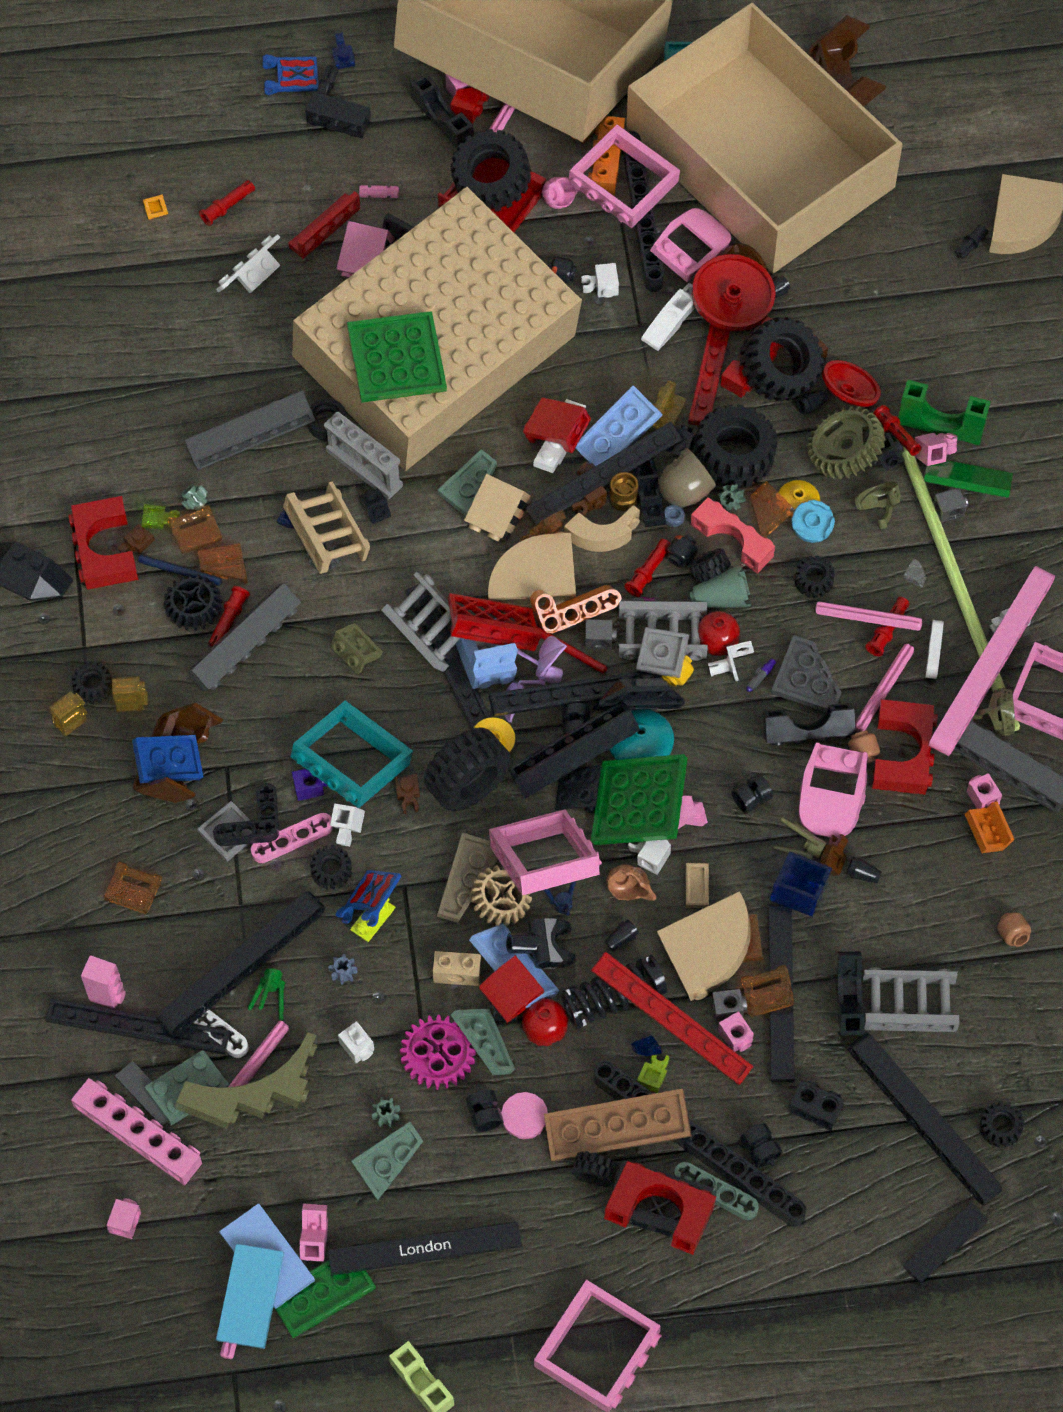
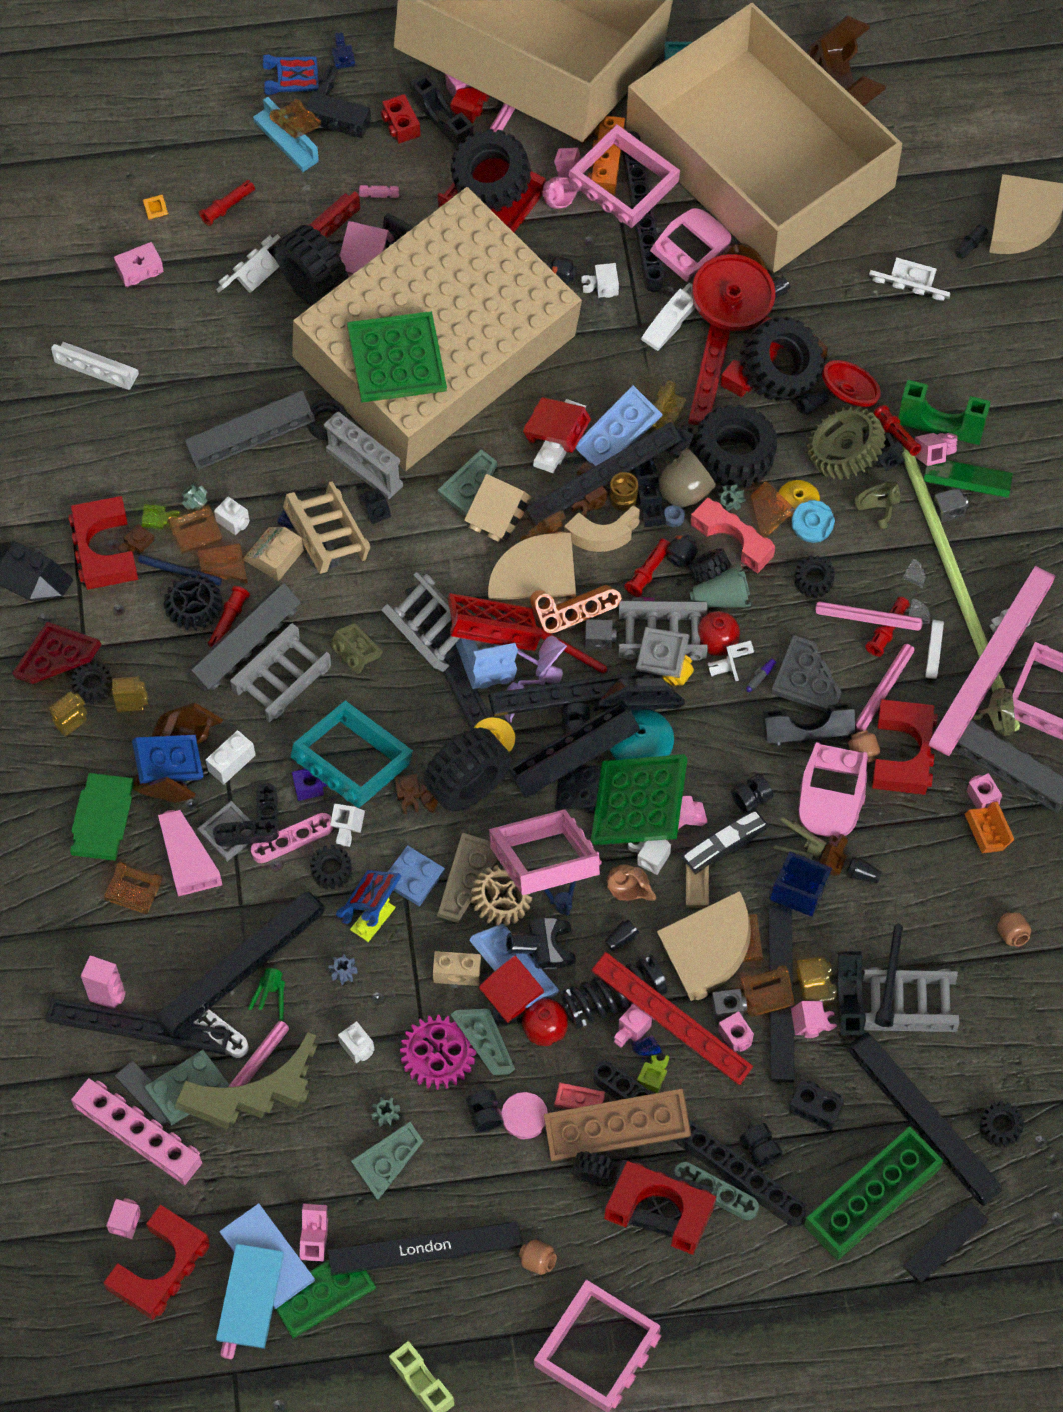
(55, 652): none -> dark red plate
(94, 365): none -> white fence
(101, 816): none -> green piece
(138, 264): none -> bright pink brick
(151, 1295): none -> red arch
(187, 857): none -> bright pink slope
(230, 757): none -> white brick
(232, 516): none -> white brick
(275, 551): none -> tan slope
(275, 653): none -> light grey fence
(298, 124): none -> clear orange plate
(299, 150): none -> medium azure fence
(309, 263): none -> black tyre
(401, 119): none -> red brick
(418, 875): none -> medium blue plate
(428, 799): none -> reddish brown tile
(537, 1257): none -> nougat head
(566, 160): none -> bright pink brick
(573, 1096): none -> coral plate
(632, 1025): none -> bright pink brick
(725, 840): none -> slope
(810, 1019): none -> bright pink brick
(815, 980): none -> clear yellow brick
(873, 1193): none -> green brick
(885, 1015): none -> black piece
(912, 276): none -> white bracket
(919, 610): none -> clear tile

